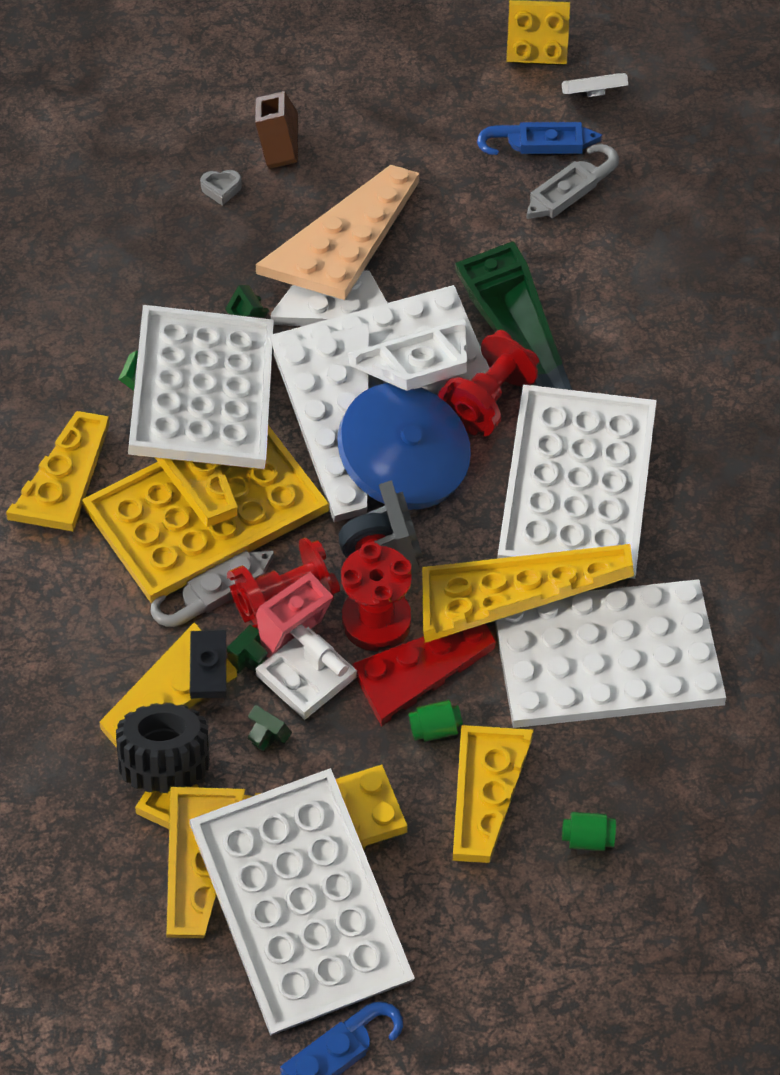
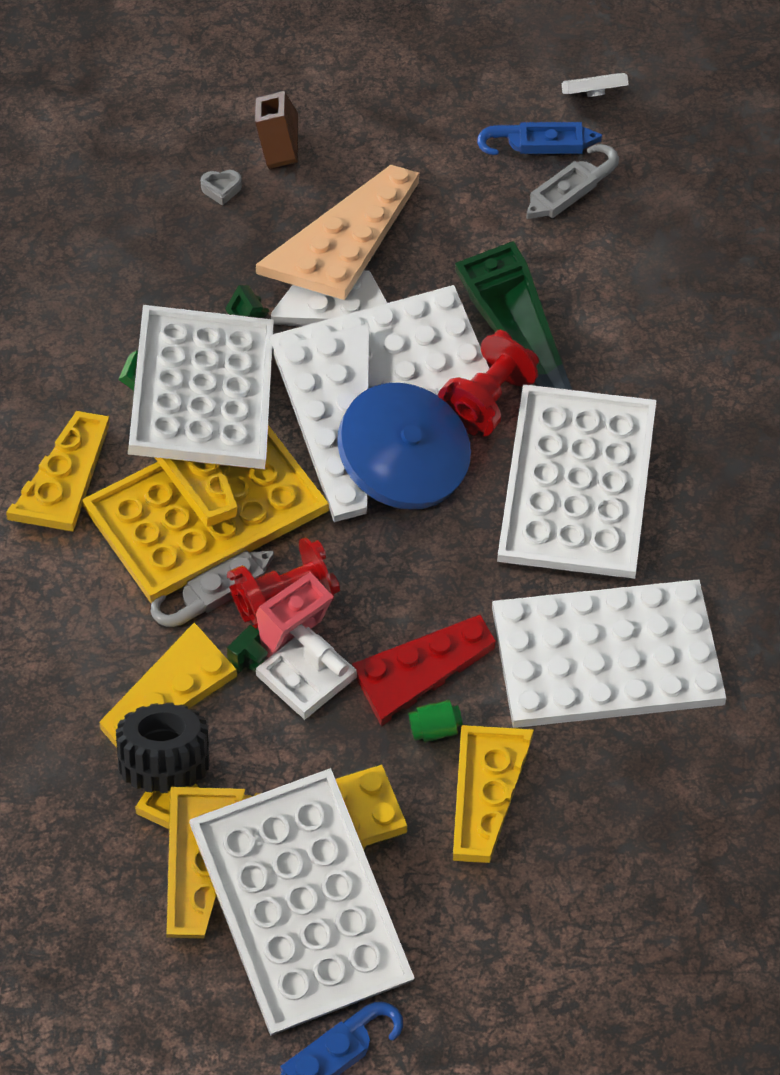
(208, 664): black plate -> none
(266, 729): dark green tile -> none
(376, 606): red piece -> none
(386, 526): plate -> none
(416, 358): white wing -> none
(491, 589): yellow wing -> none
(538, 32): yellow plate -> none
(589, 831): green brick -> none

